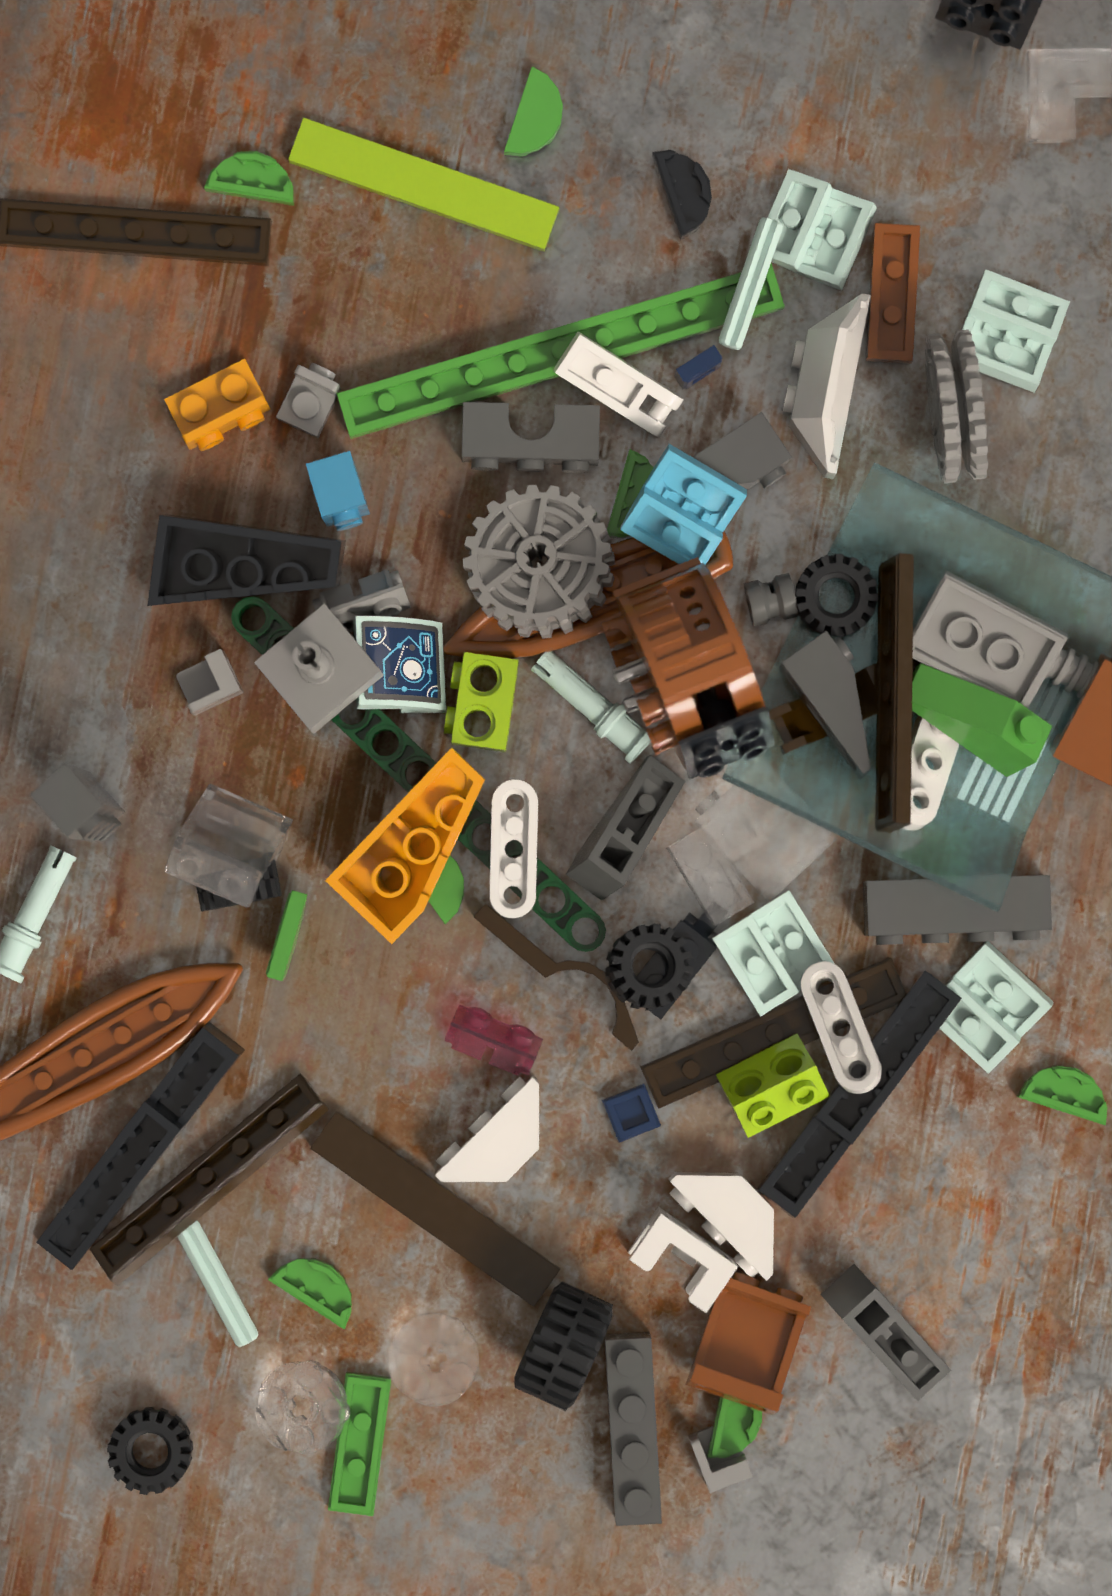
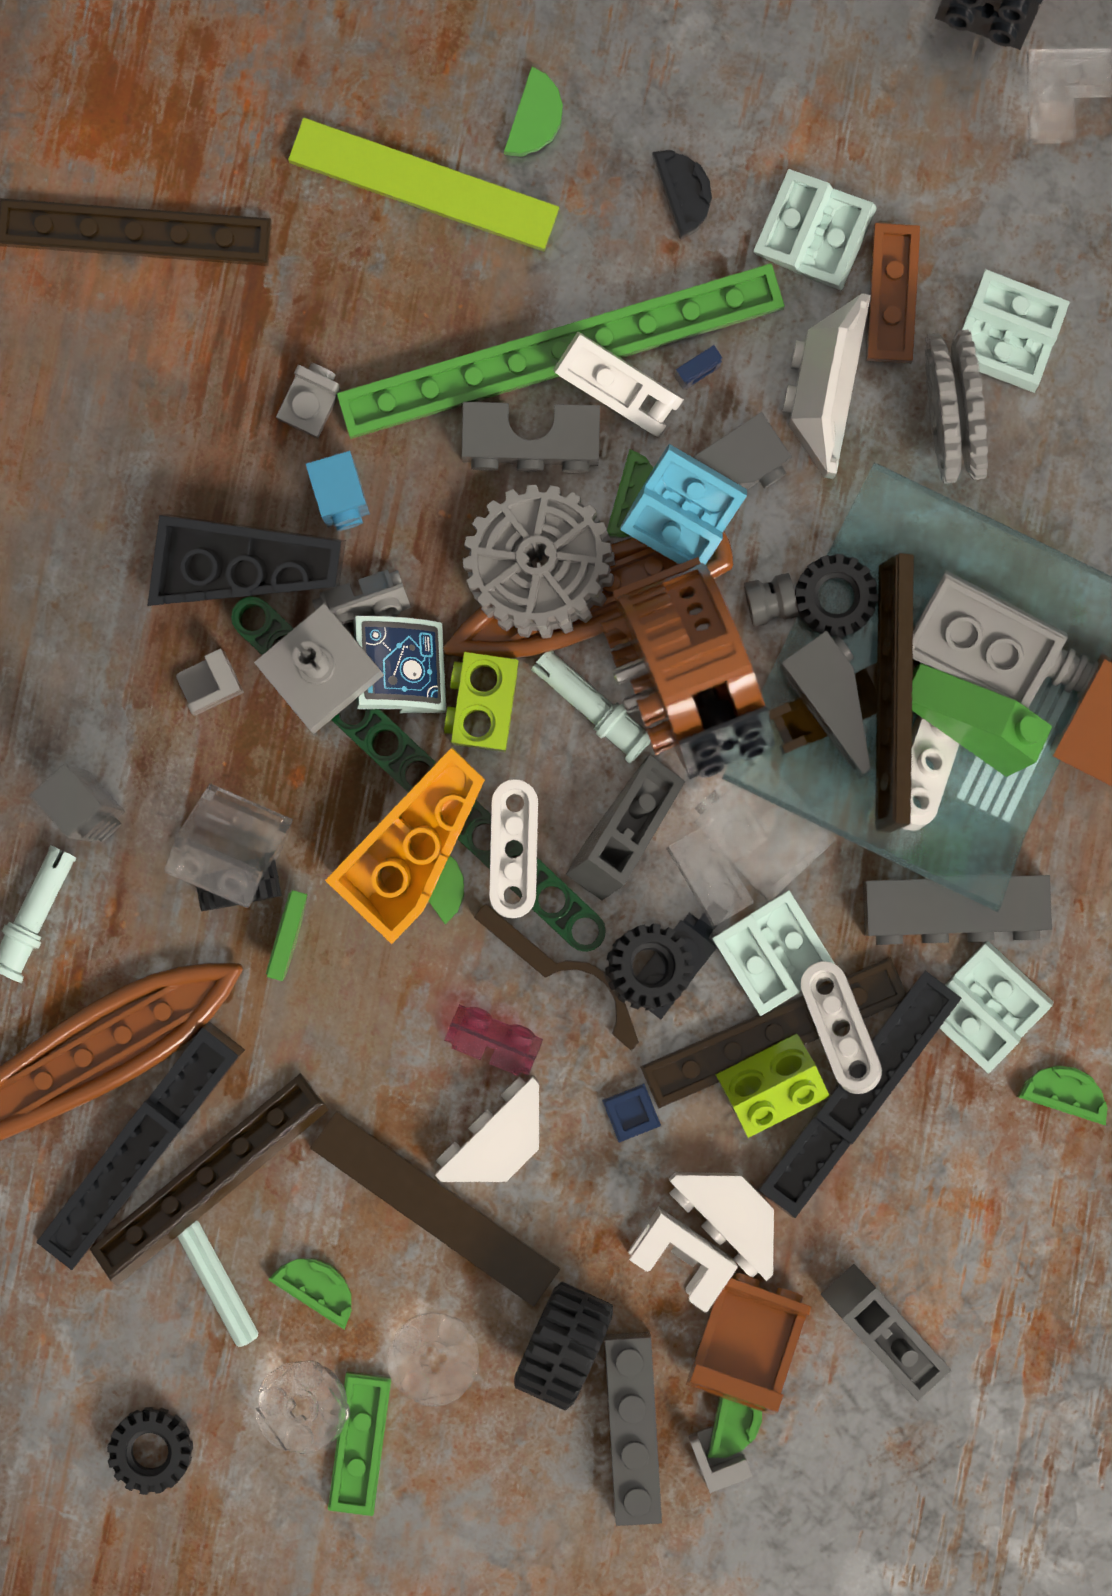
(217, 406): light orange bracket -> none
(251, 177): bright green tile -> none
(750, 283): light aqua axle -> none

